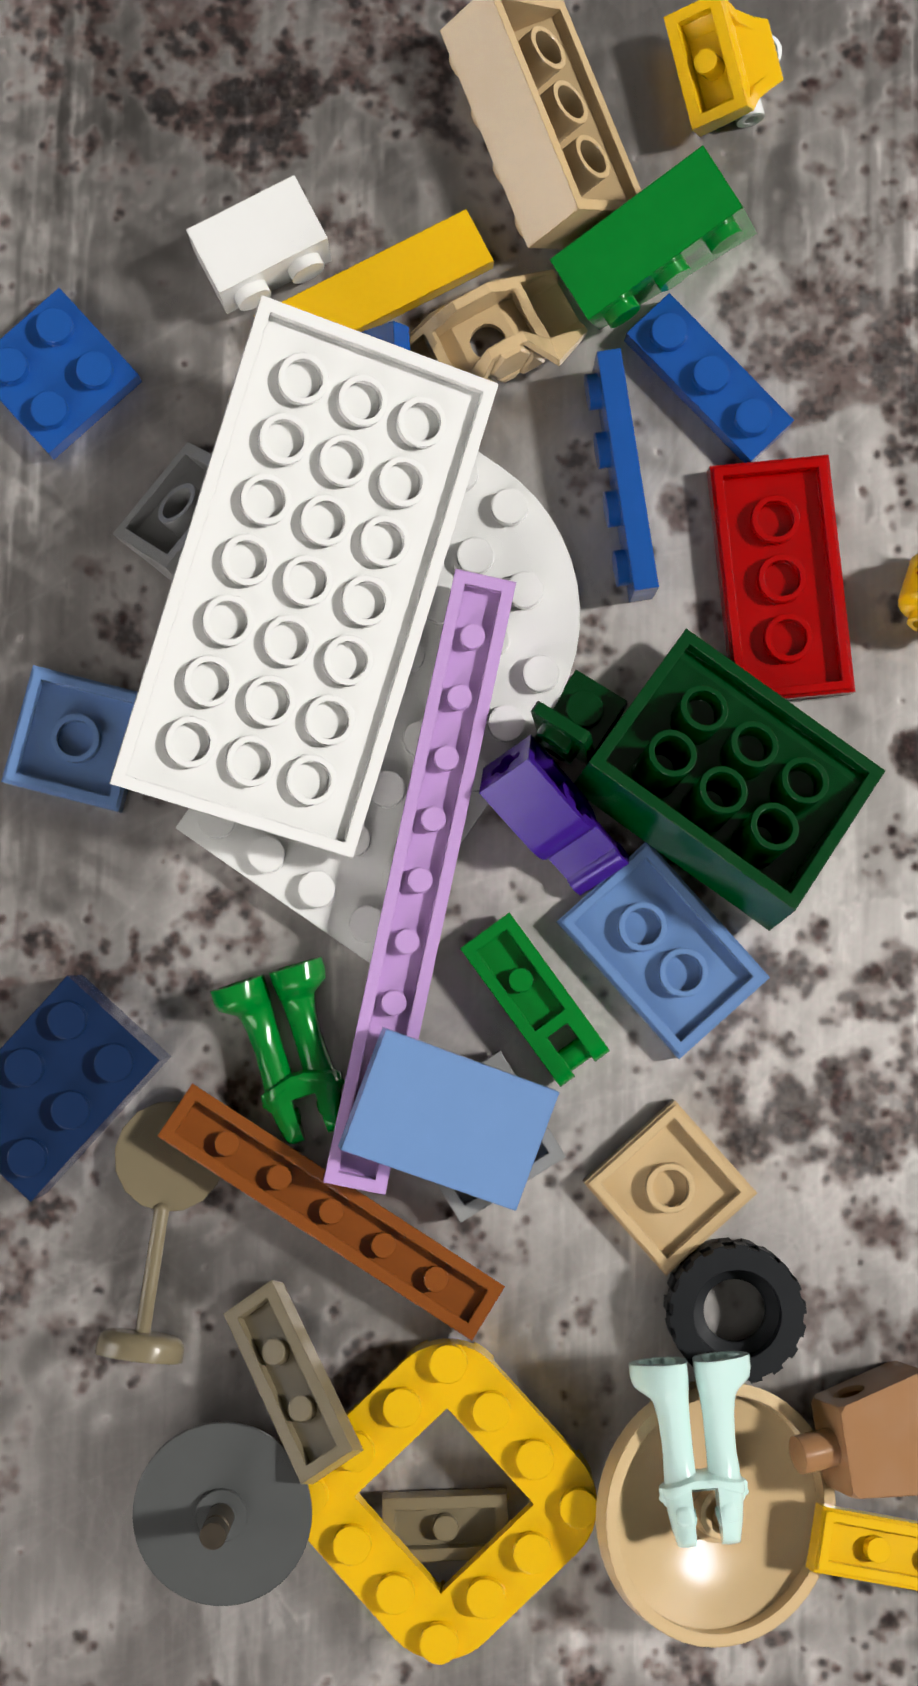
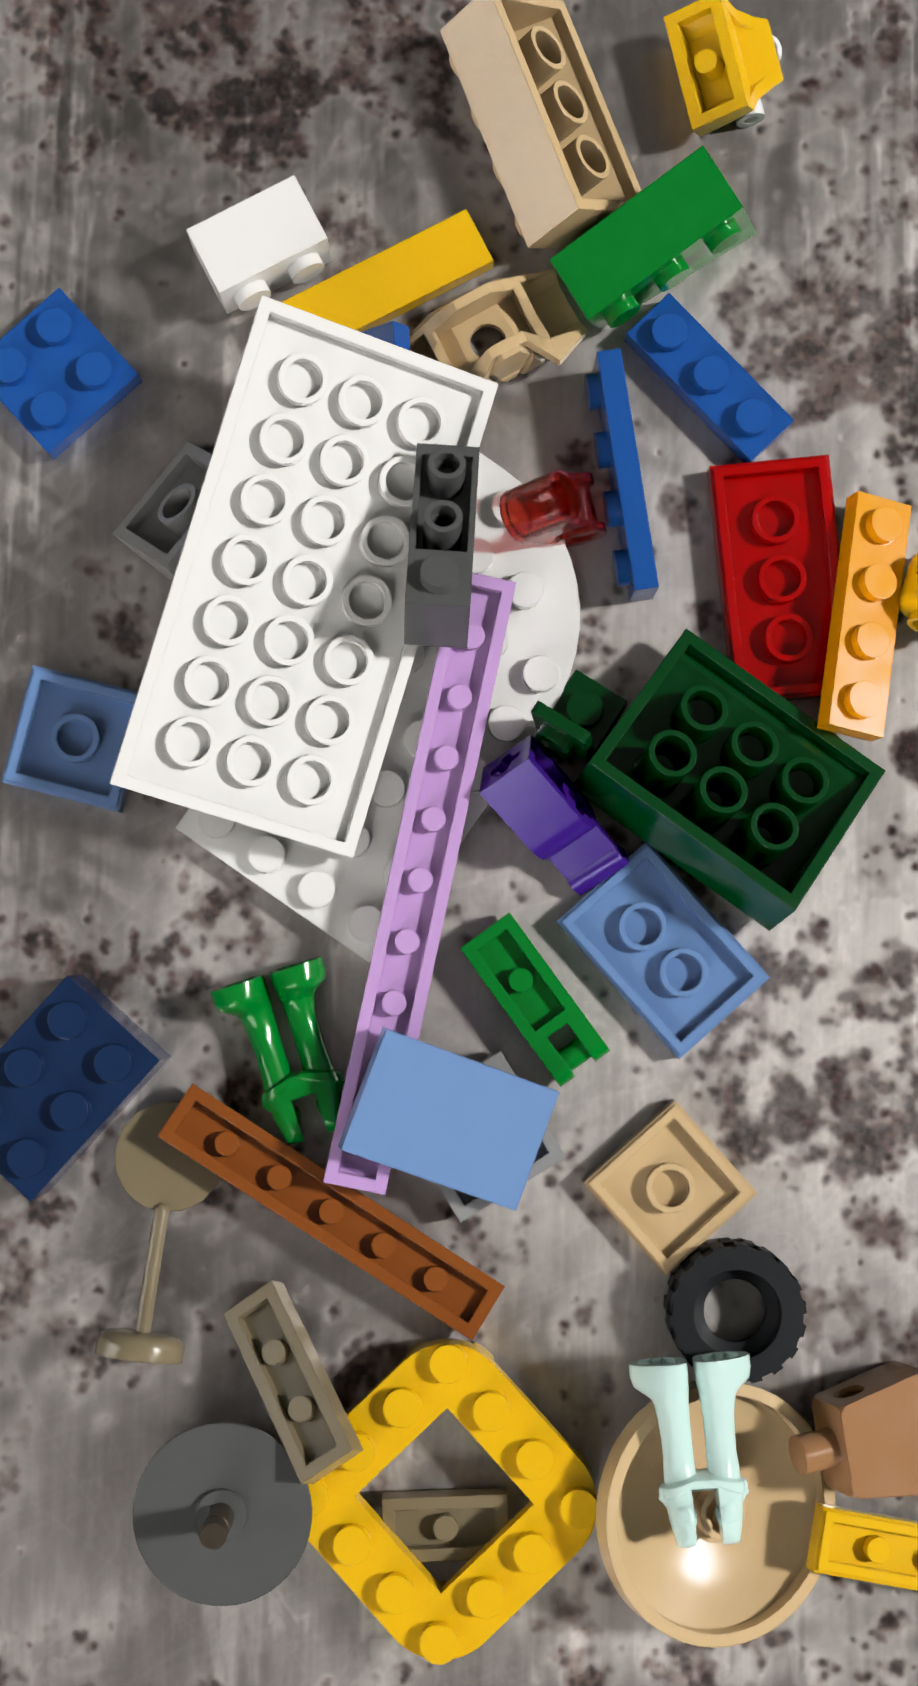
(441, 546): none -> dark grey slope
(552, 510): none -> clear red piece
(864, 617): none -> light orange plate

